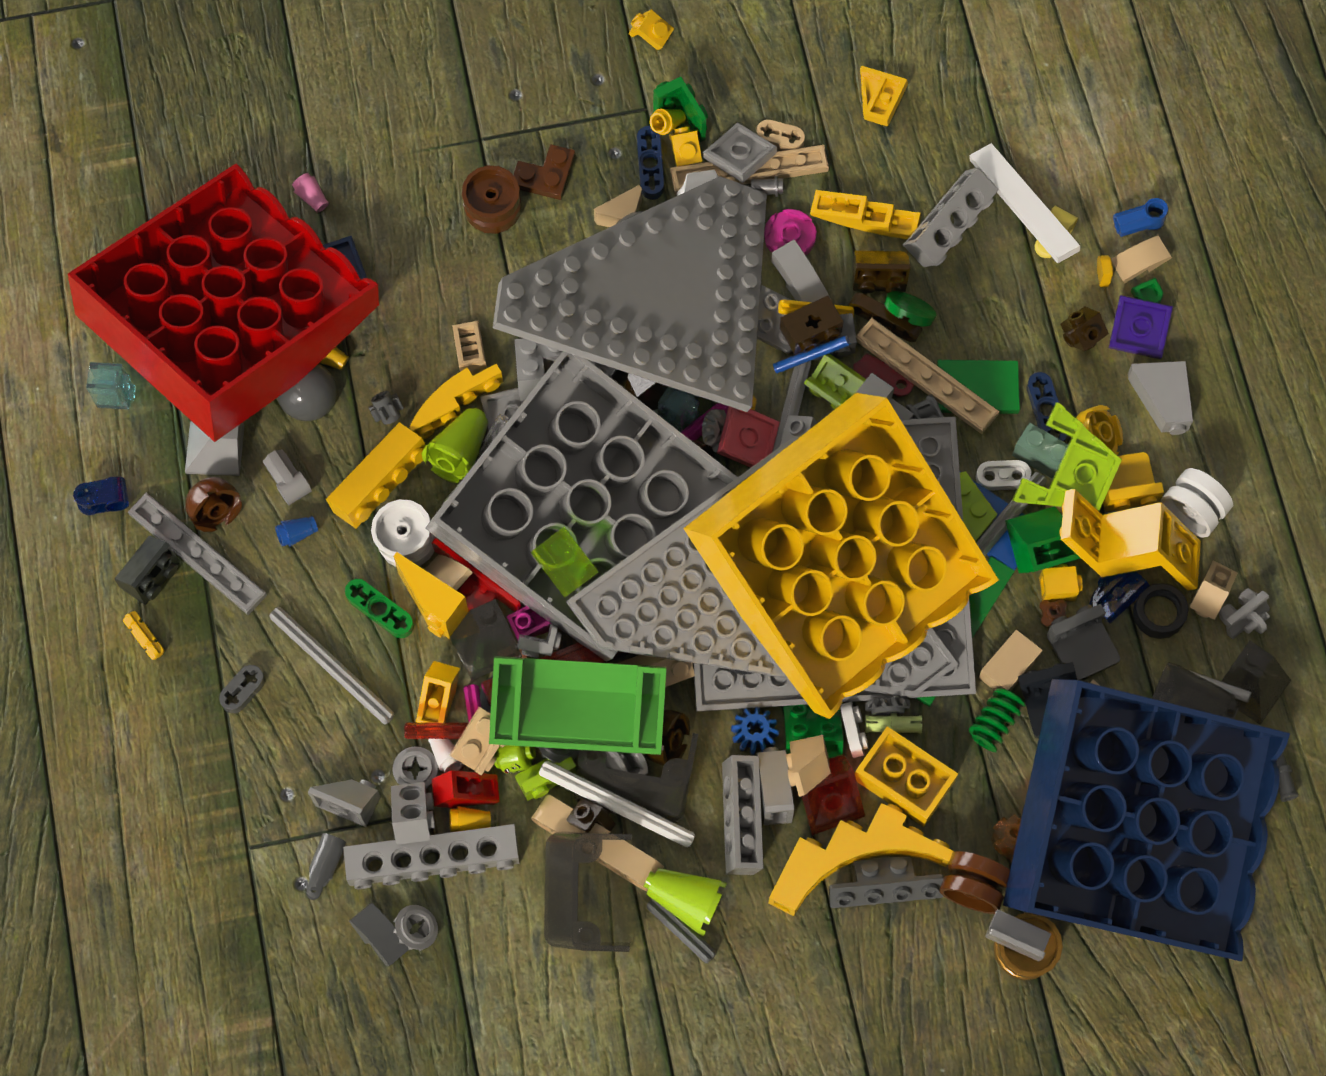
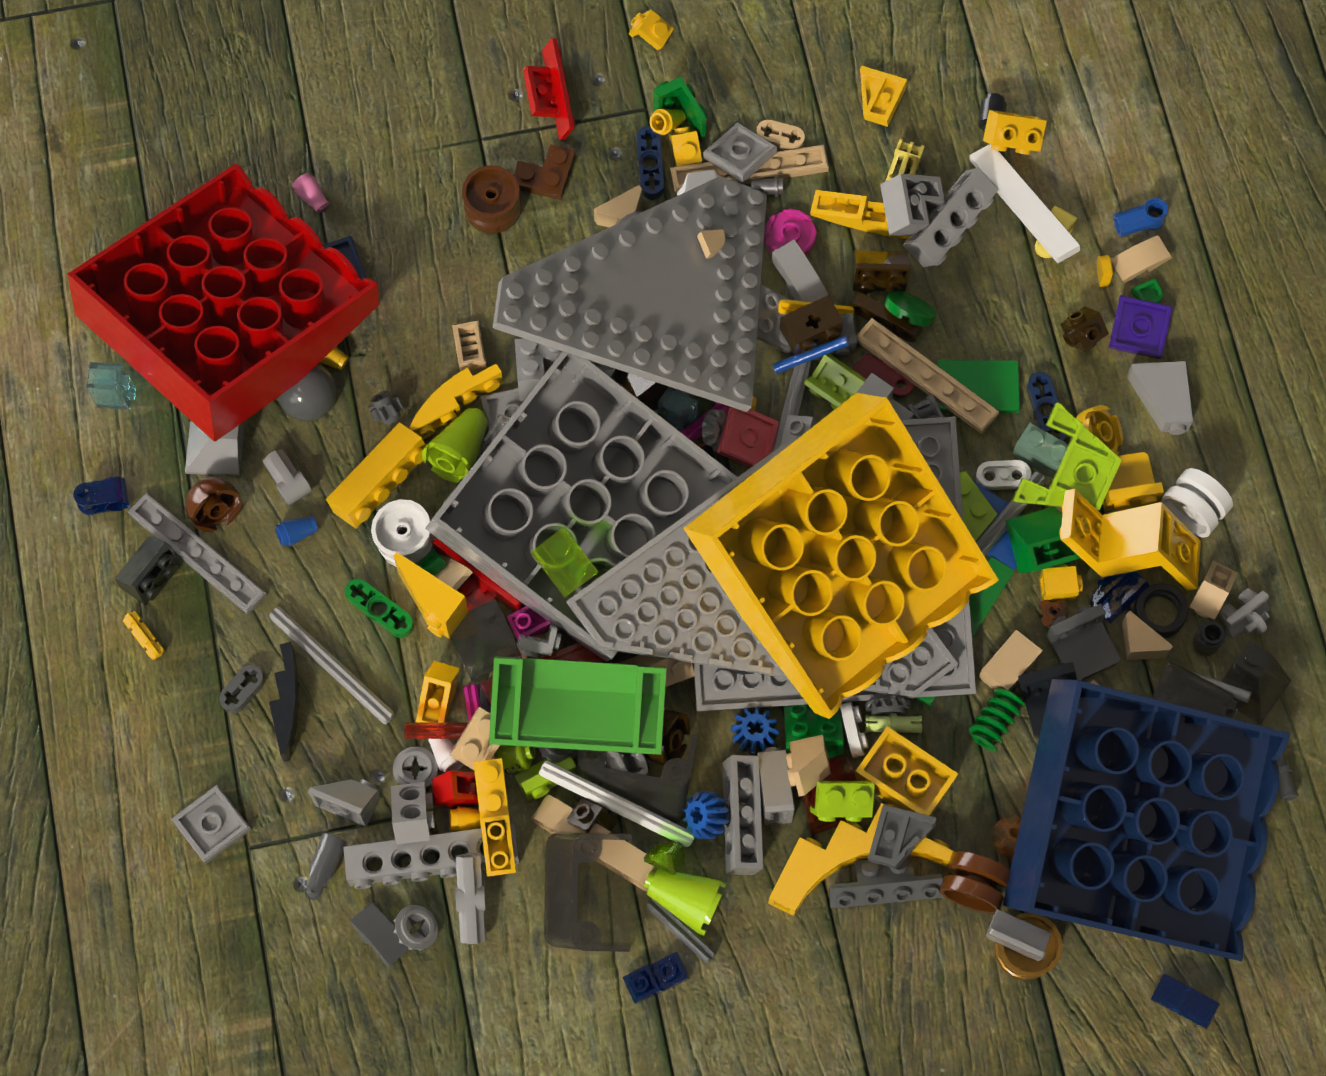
(211, 824): none -> light grey tile
(285, 709): none -> black slope
(432, 563): none -> green tile
(470, 898): none -> light grey piece
(494, 817): none -> yellow slope
(548, 90): none -> red bracket
(656, 978): none -> clear blue slope
(666, 857): none -> clear neon green slope
(706, 815): none -> blue gear
(711, 242): none -> tan tile
(843, 799): none -> lime bracket
(898, 835): none -> dark grey wing
(906, 159): none -> light yellow arm
(908, 200): none -> light grey brick
(990, 102): none -> black brick
(1014, 131): none -> yellow brick
(1142, 640): none -> tan slope
(1185, 1001): none -> clear blue slope
(1209, 638): none -> black brick

